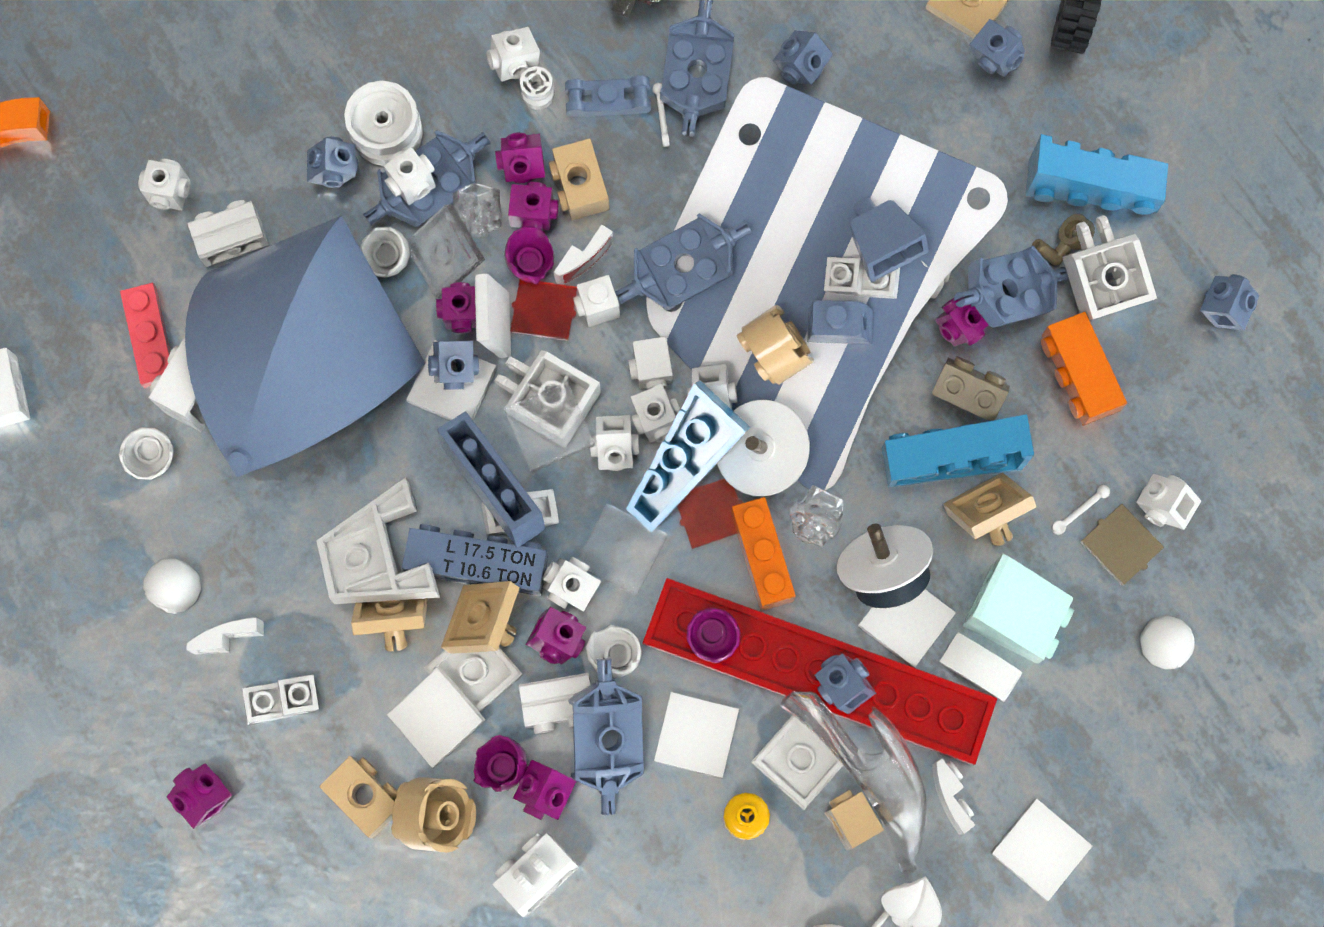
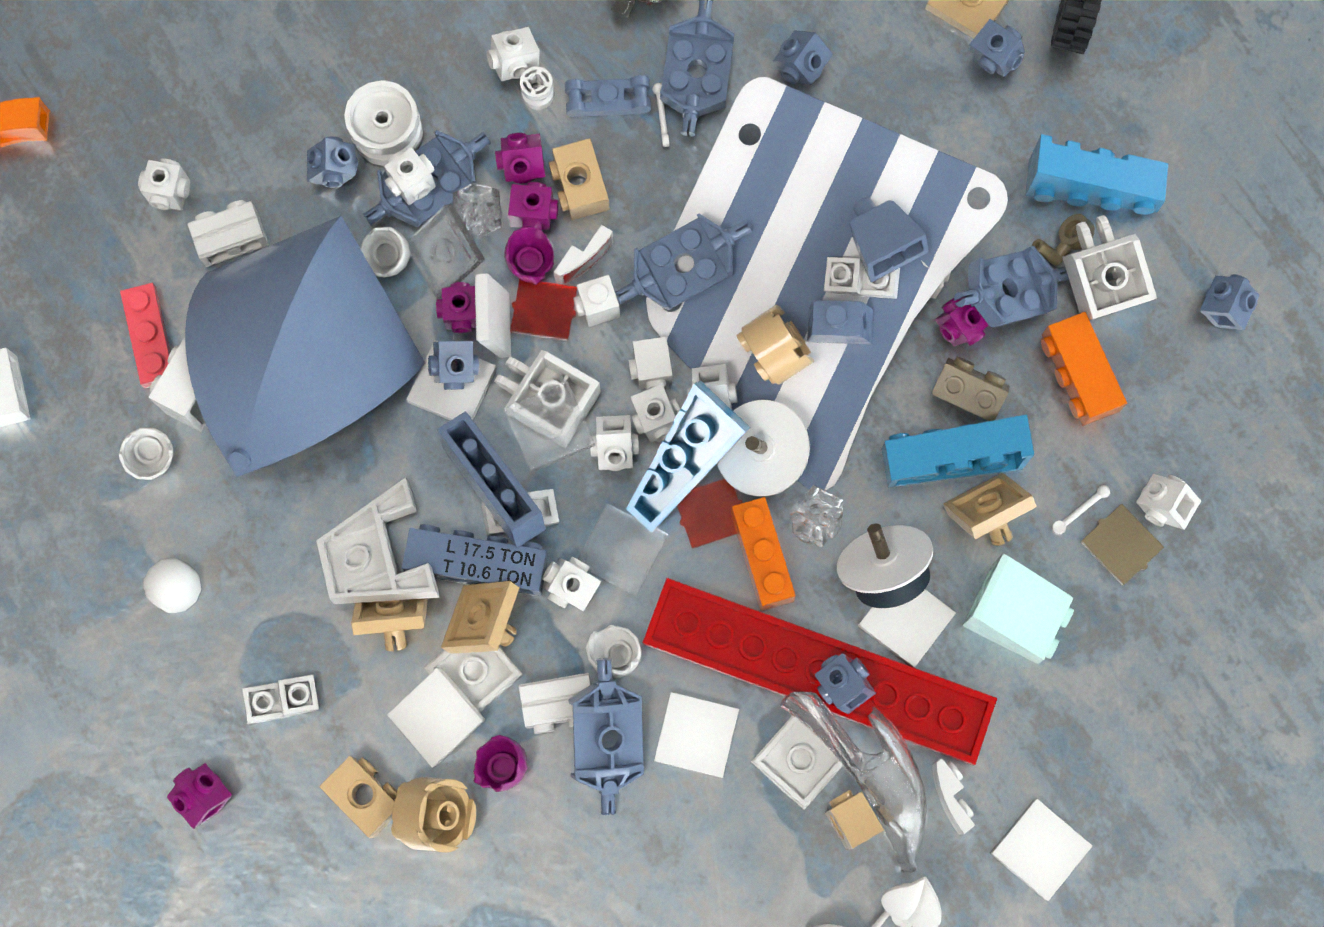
(217, 638): white slope -> none
(535, 874): white hinge -> none
(543, 791): magenta brick -> none
(557, 636): magenta brick -> none
(713, 634): magenta hair -> none
(746, 830): yellow head -> none
(981, 667): white slope -> none
(1167, 642): white hair -> none

